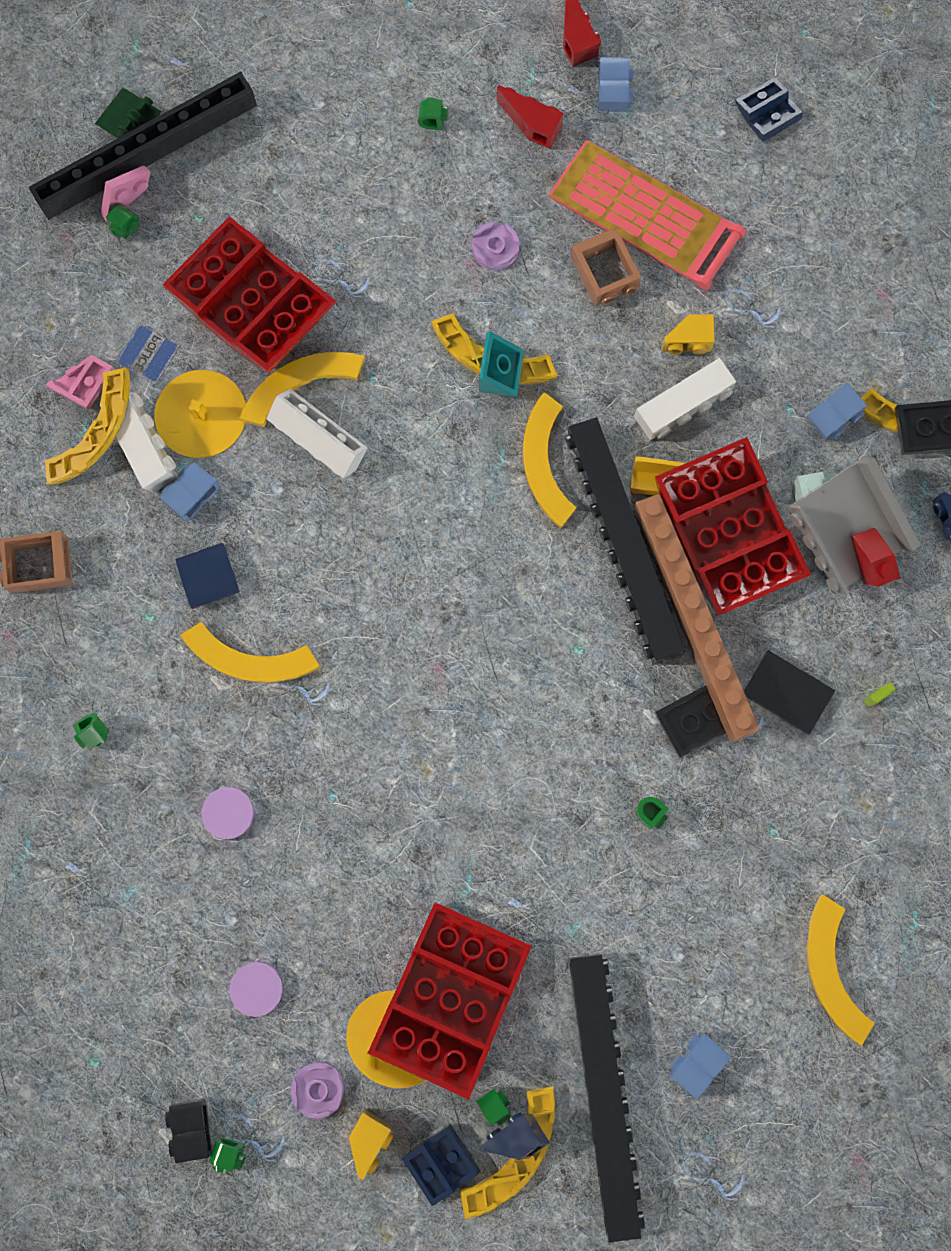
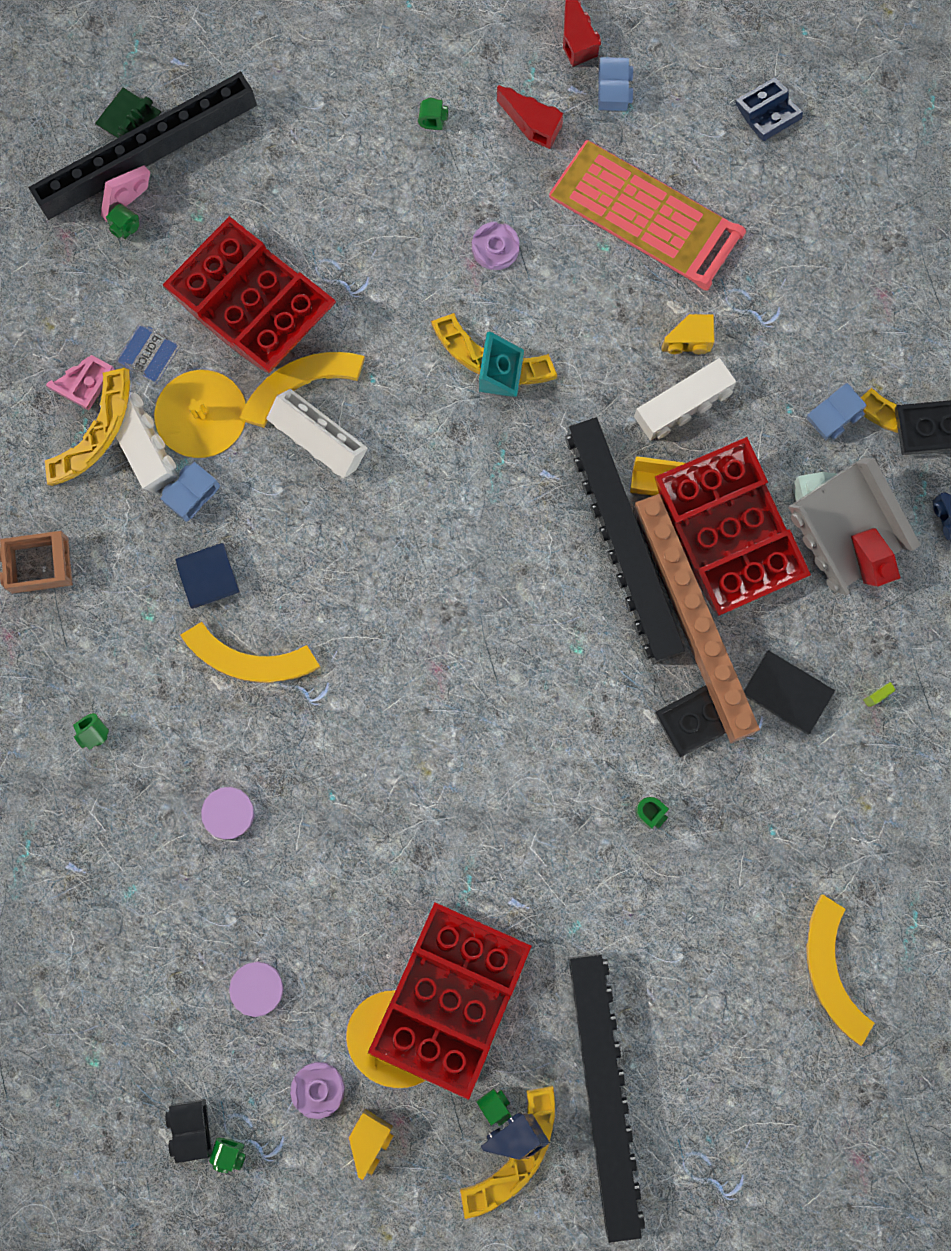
(441, 1164): dark blue slope -> none
(537, 465): yellow tile -> none
(595, 246): nougat window -> none
(698, 1065): medium blue brick -> none

